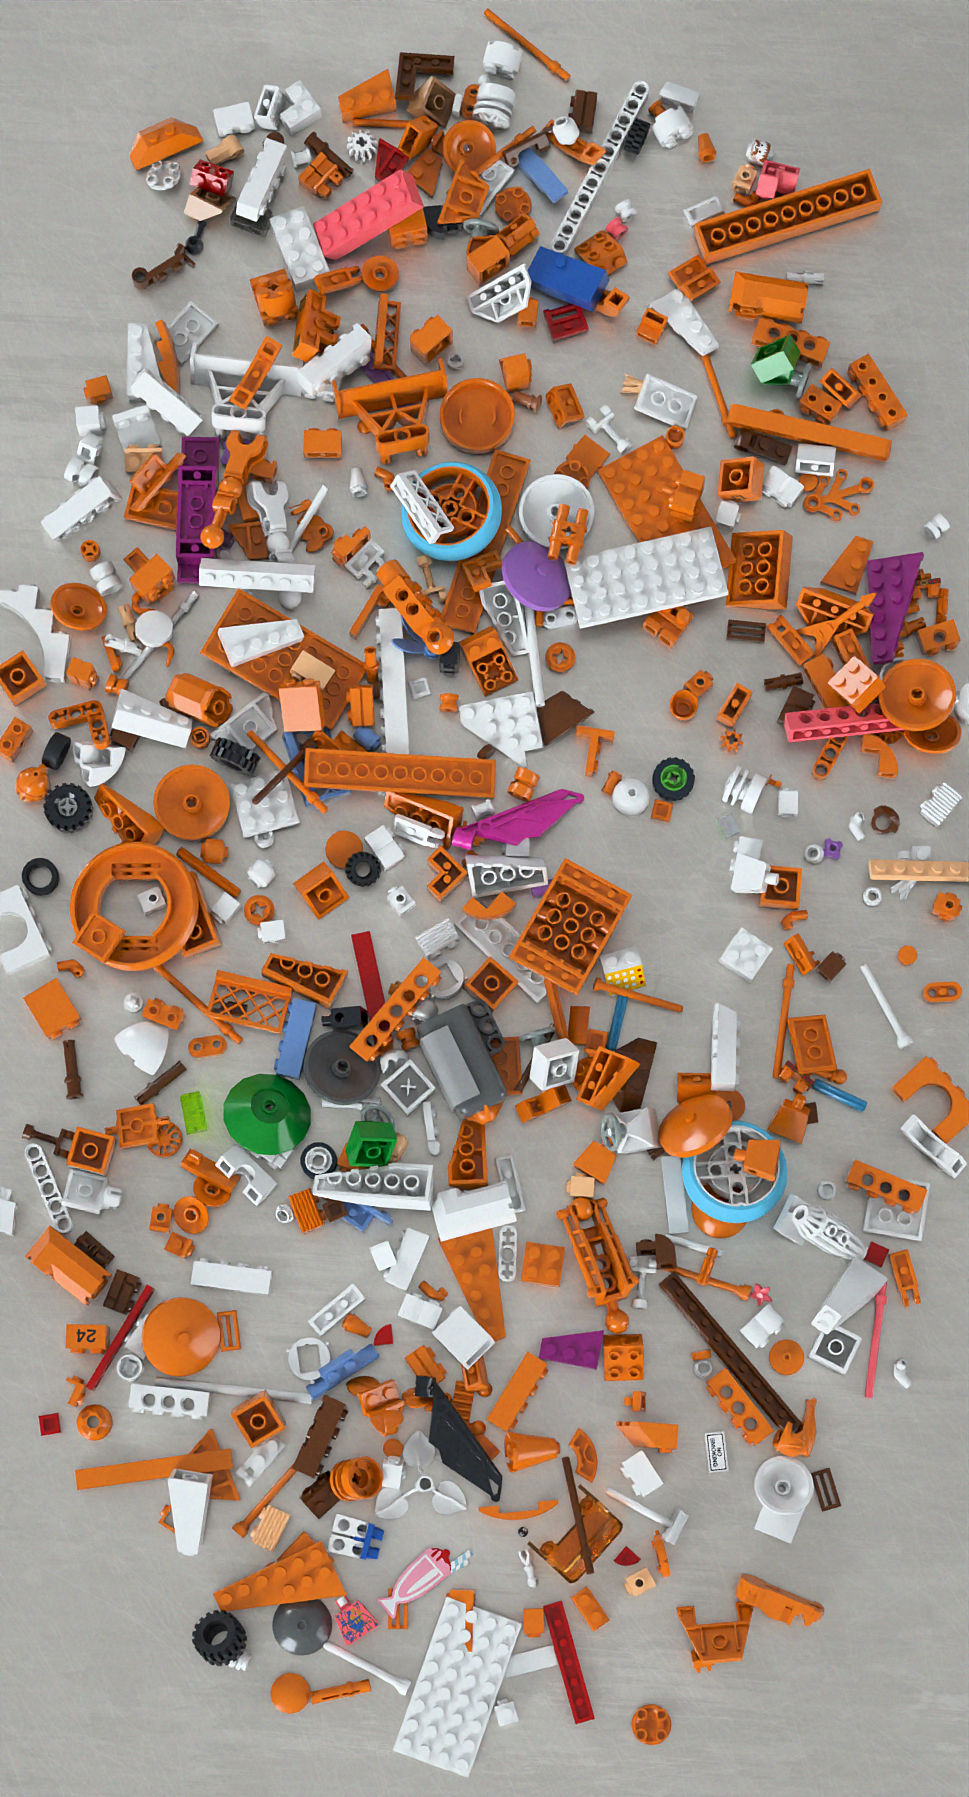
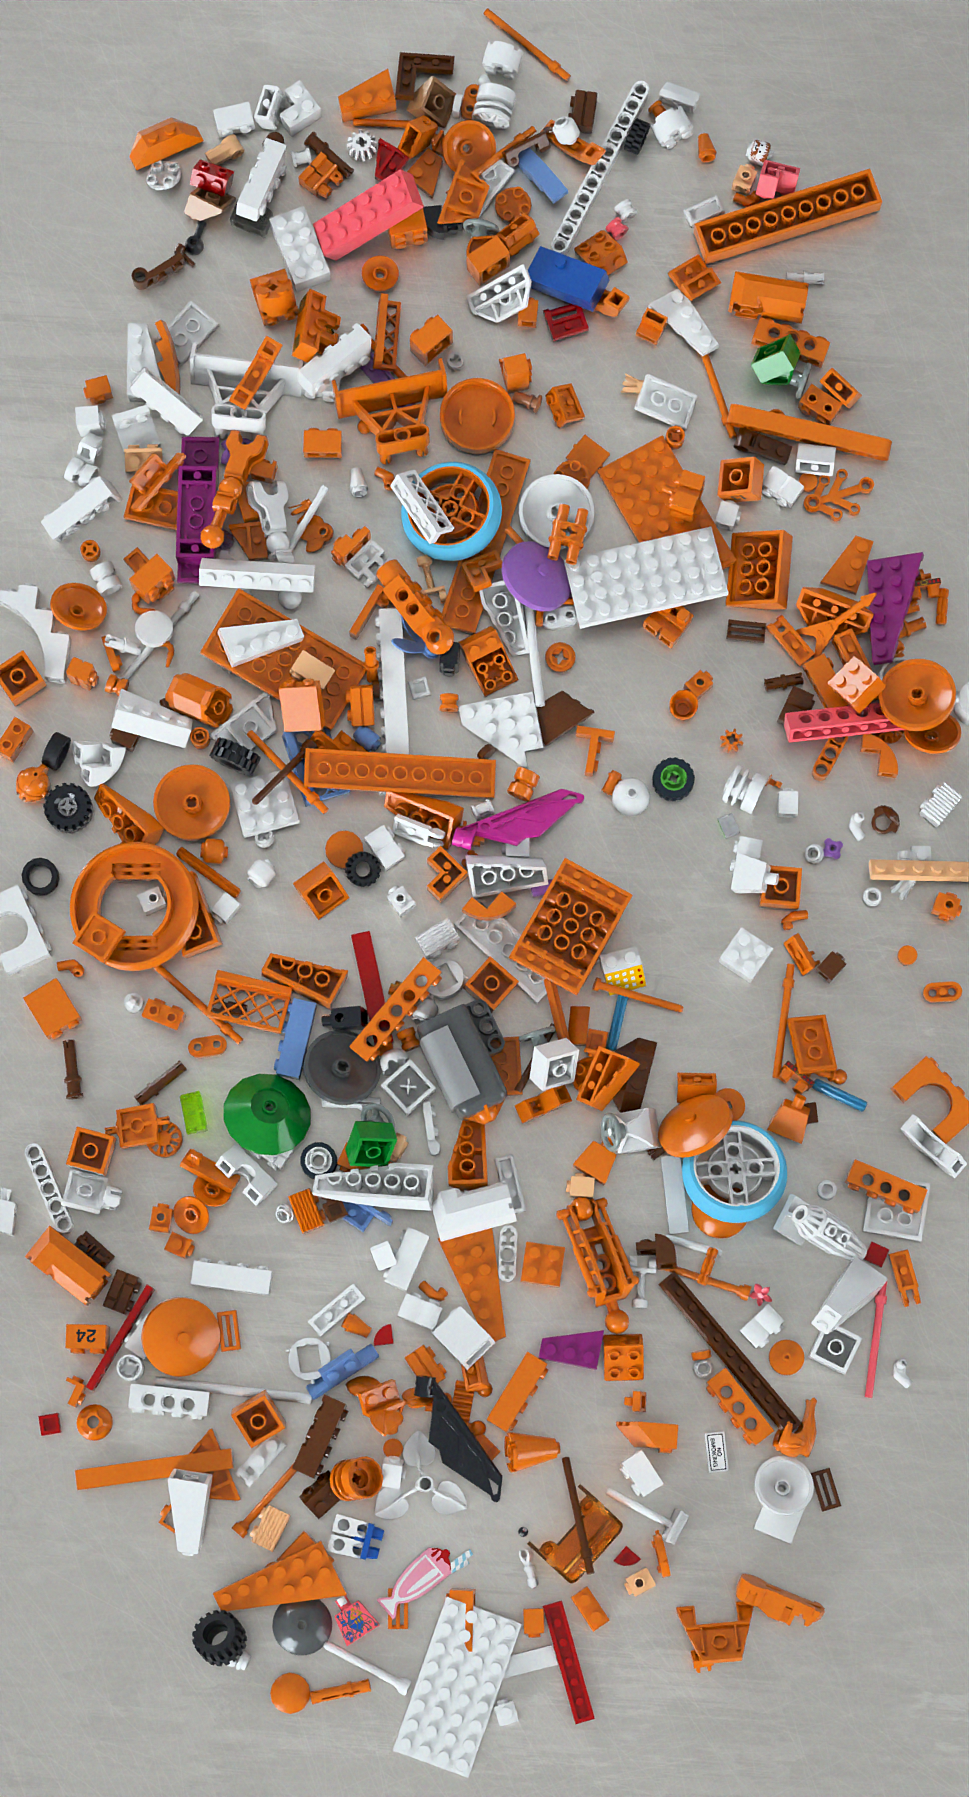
(29, 1132): reddish brown bar -> none
(91, 717): orange beam -> none
(128, 621): light nougat pin -> none
(145, 1043): white brick -> none
(250, 907): orange gear -> none
(272, 932): white brick -> none
(337, 280): orange hinge -> none
(543, 1506): orange slope -> none
(585, 1454): orange tile -> none
(623, 444): white bar -> none
(651, 1724): orange dish -> none
(662, 810): orange tile -> none
(724, 1049): white wedge -> none
(734, 705): orange brick -> none
(760, 1158): orange torso -> none
(877, 392): orange brick -> none
(903, 1038): white piece -> none
(936, 526): white wheel -> none
(946, 630): orange brick -> none

